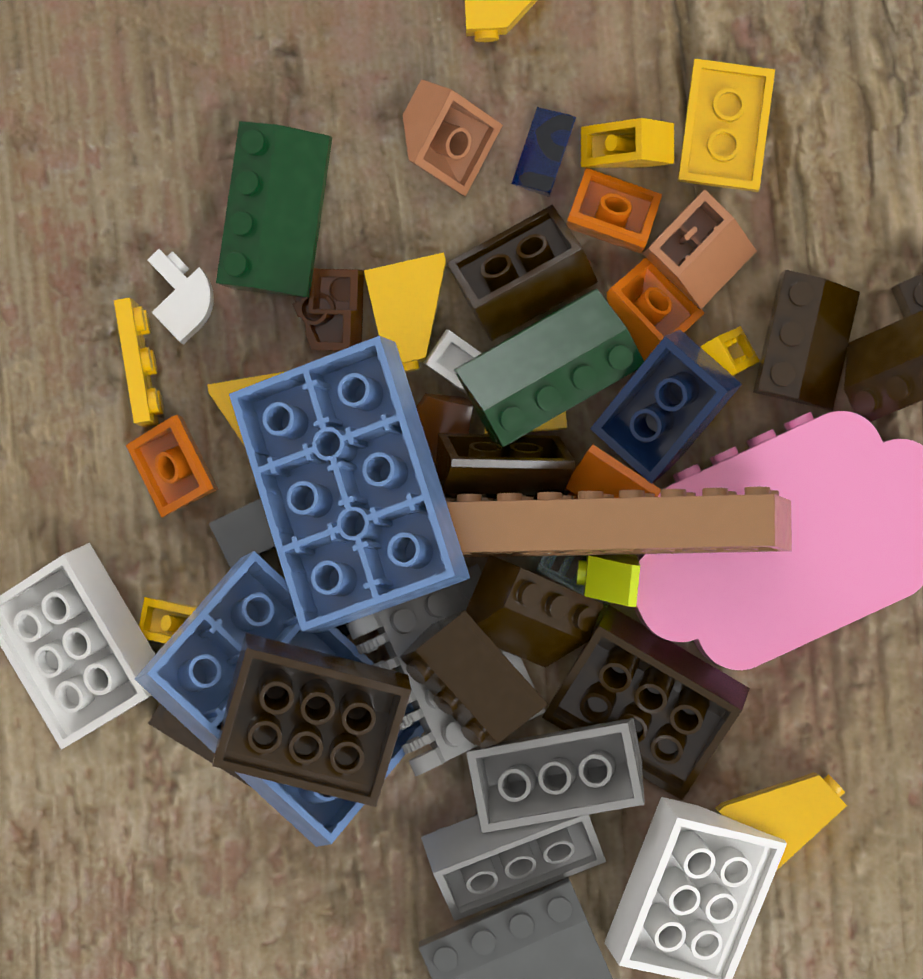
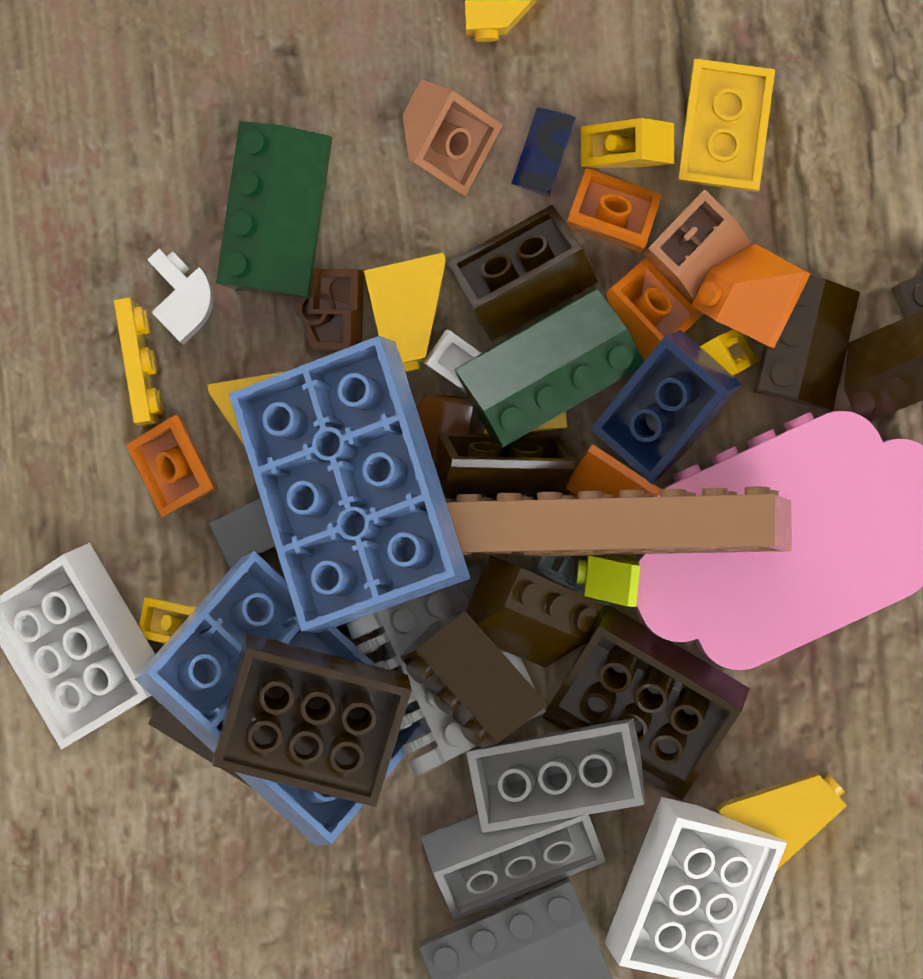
(752, 293): none -> orange slope

